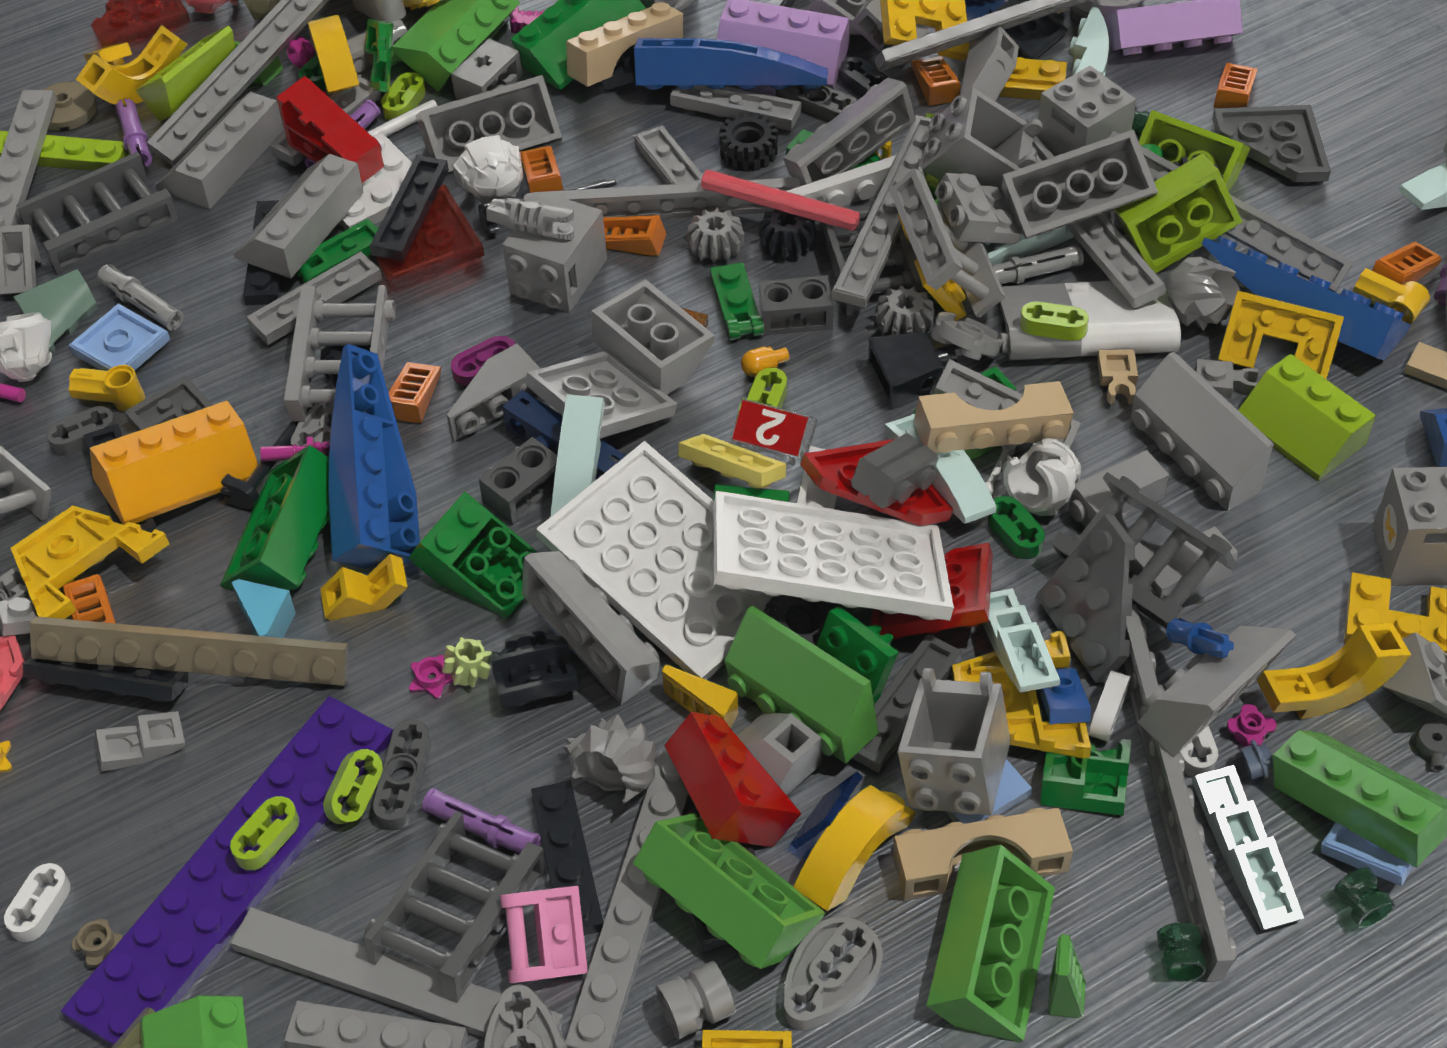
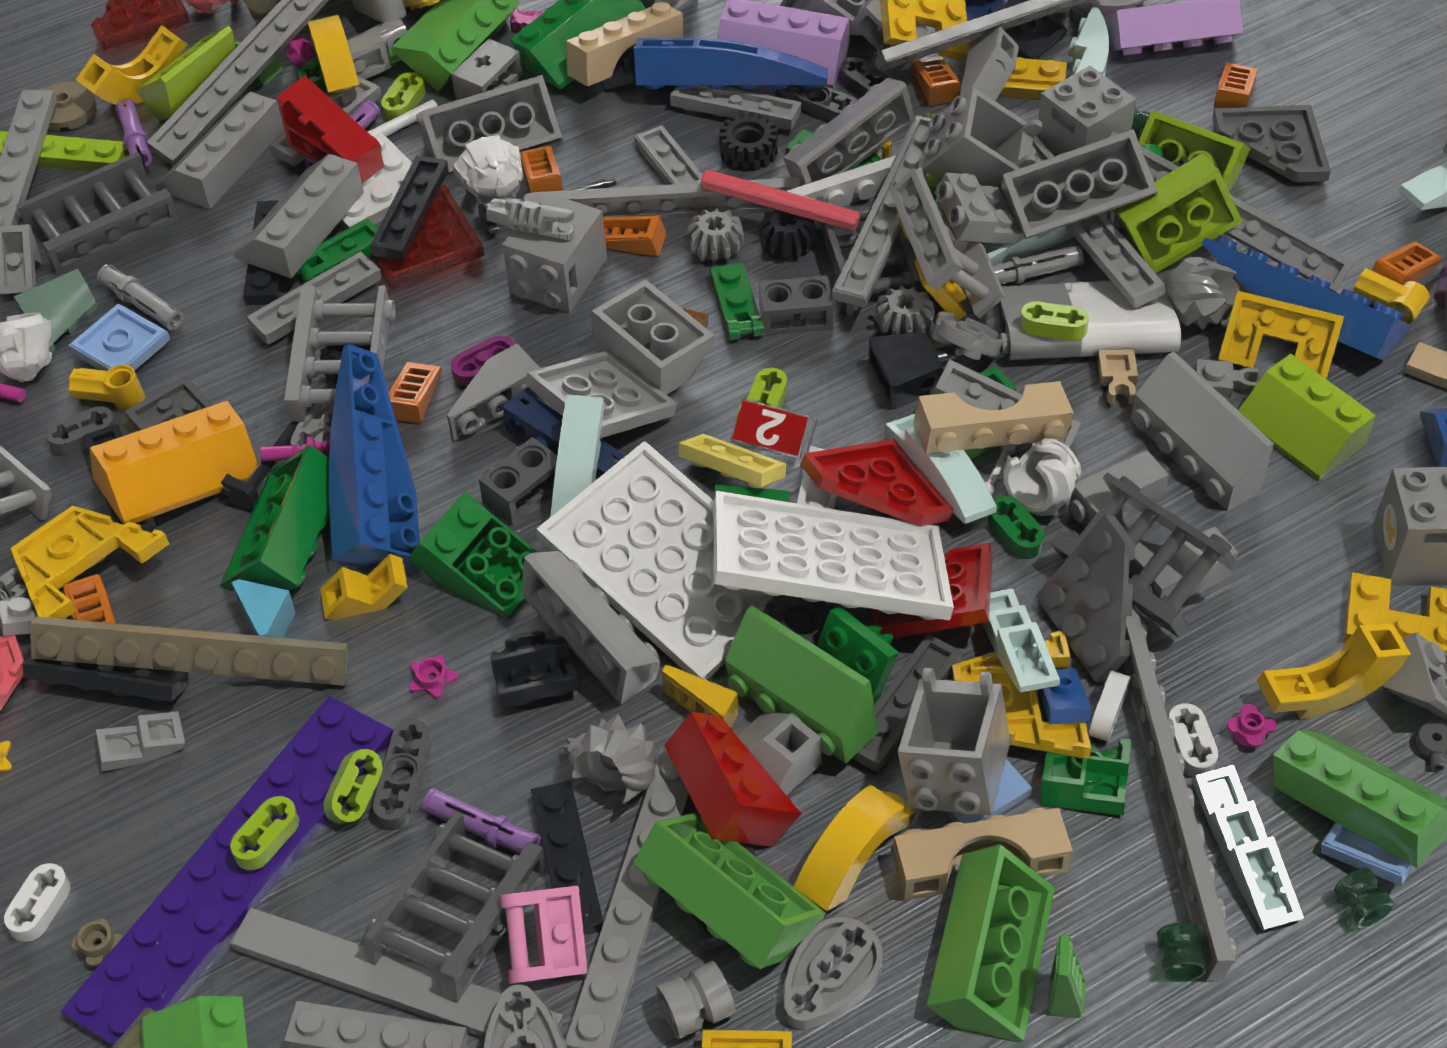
(112, 54): yellow plate -> none
(379, 43): green slope -> none
(467, 662): yellowish green gear -> none
(762, 358): light orange cylinder -> none
(826, 810): clear blue piece -> none
(895, 471): dark grey brick -> none
(1199, 638): blue axle -> none
(1210, 686): light grey slope -> none
(1256, 760): sand blue plate -> none

